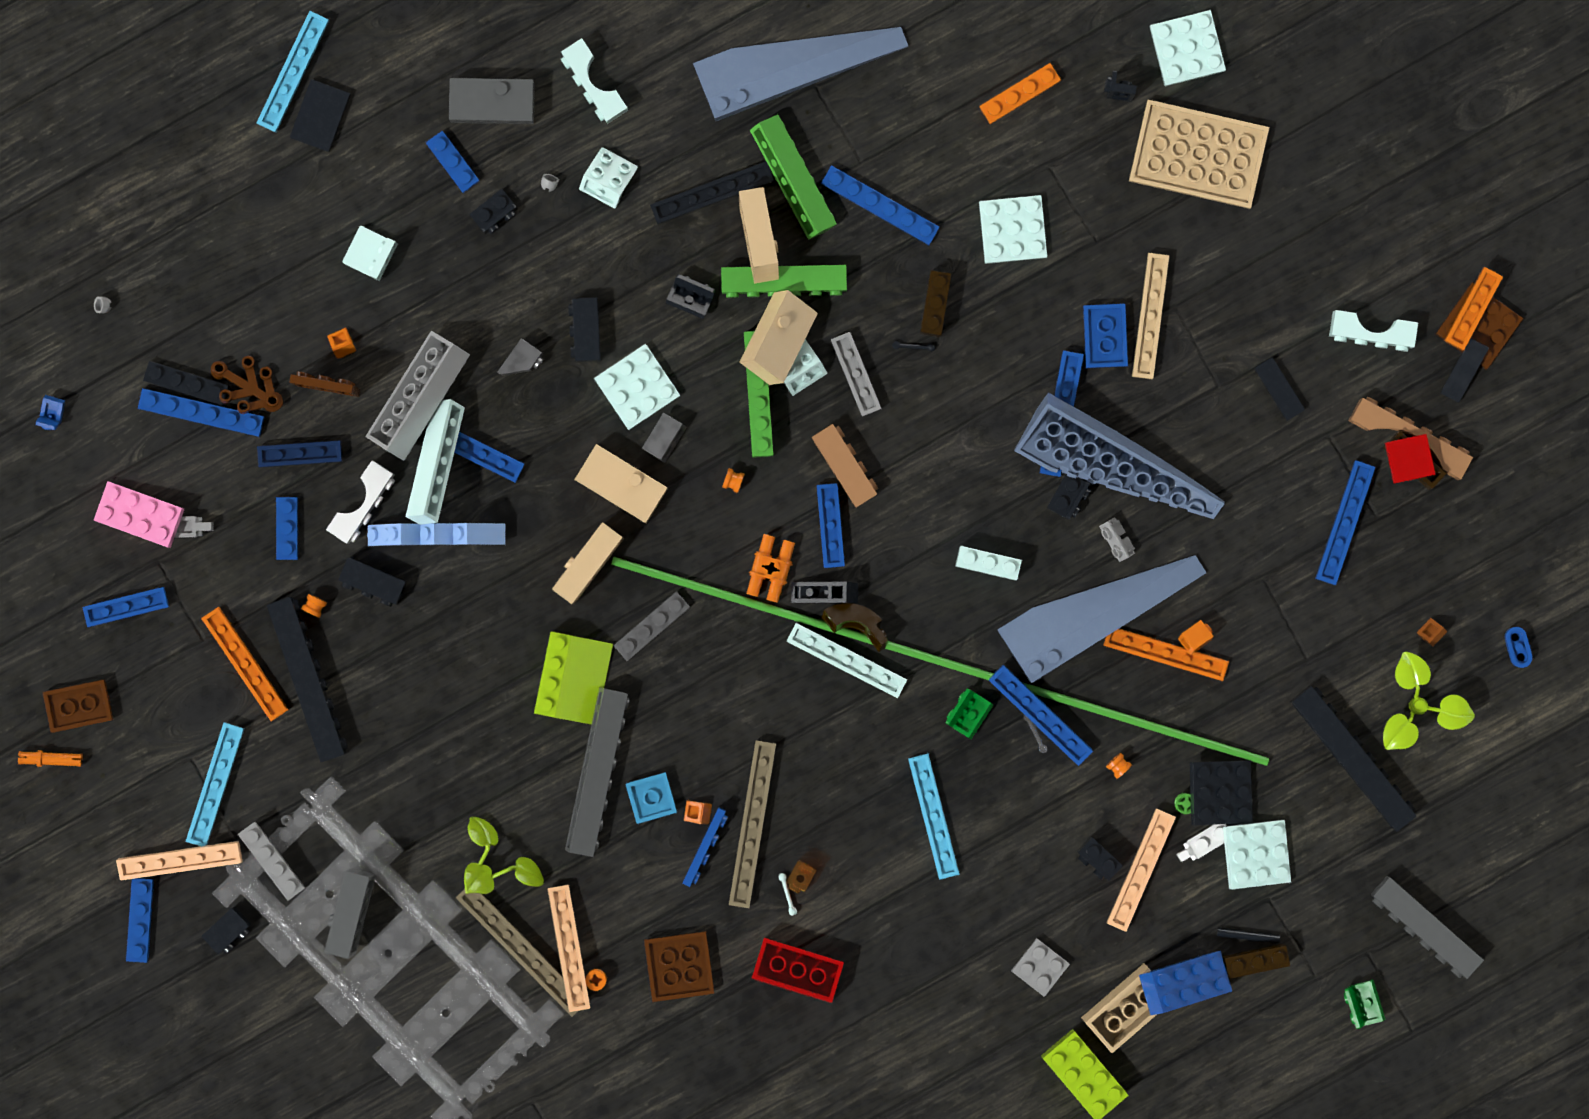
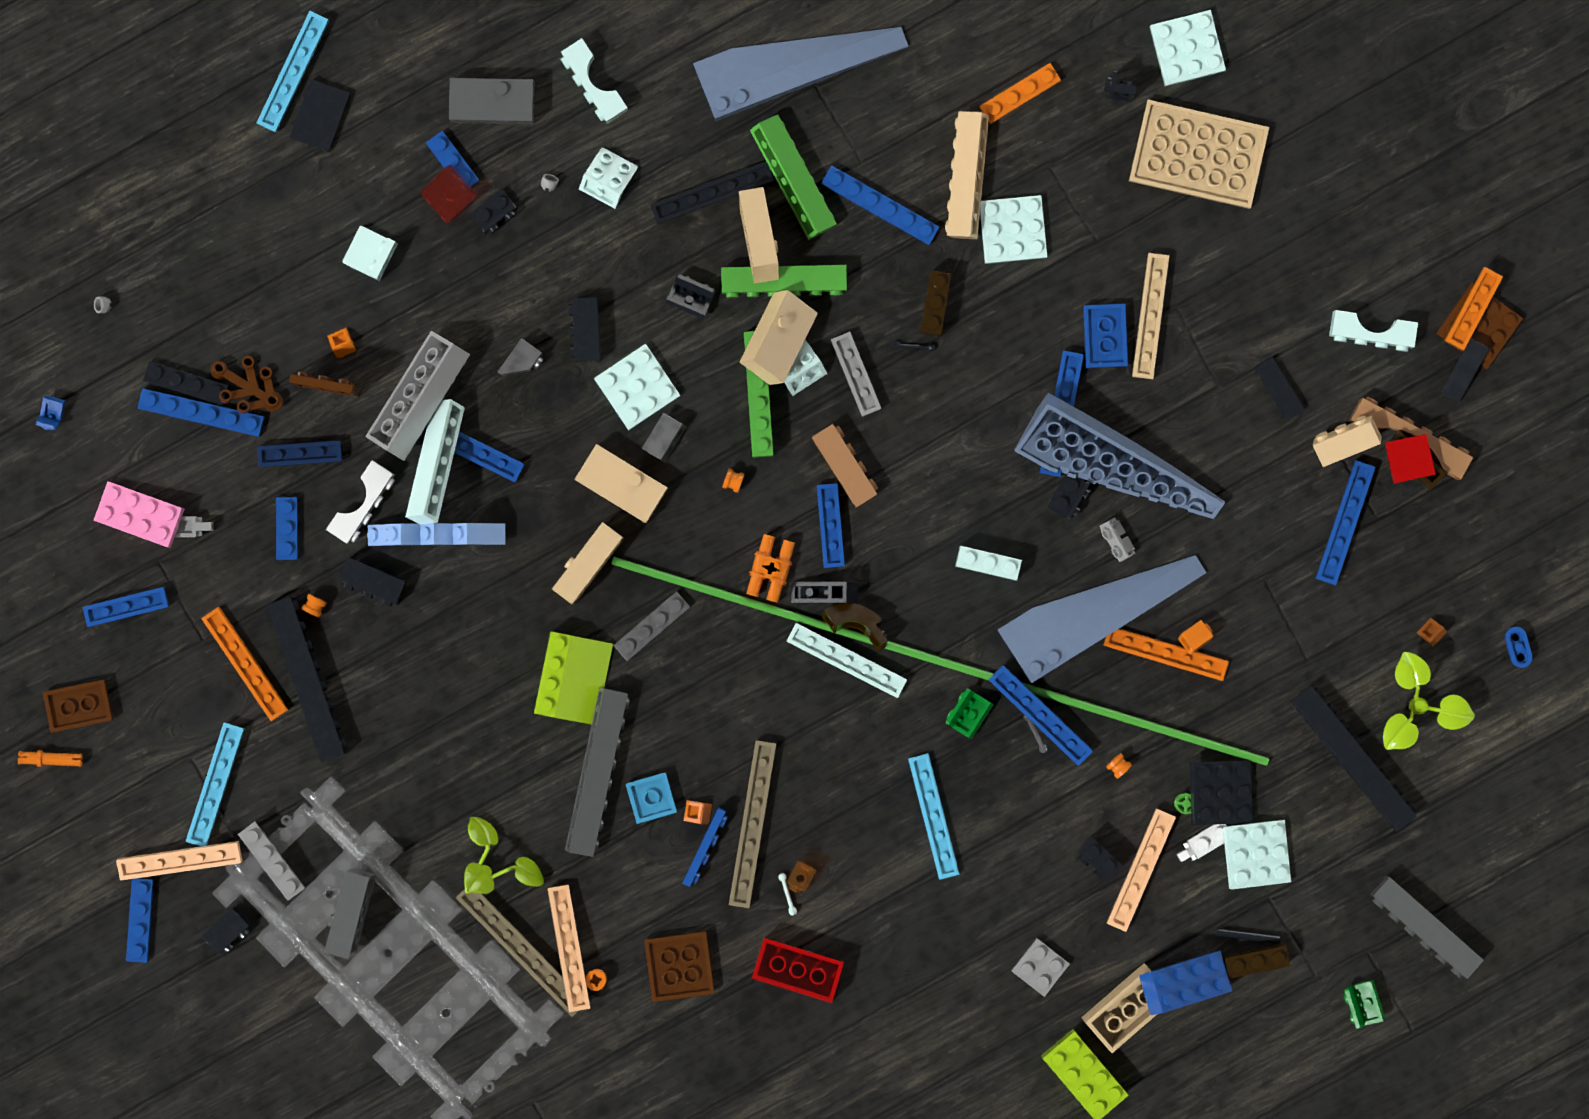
(448, 194): none -> clear red tile
(967, 175): none -> tan brick
(1347, 440): none -> tan brick

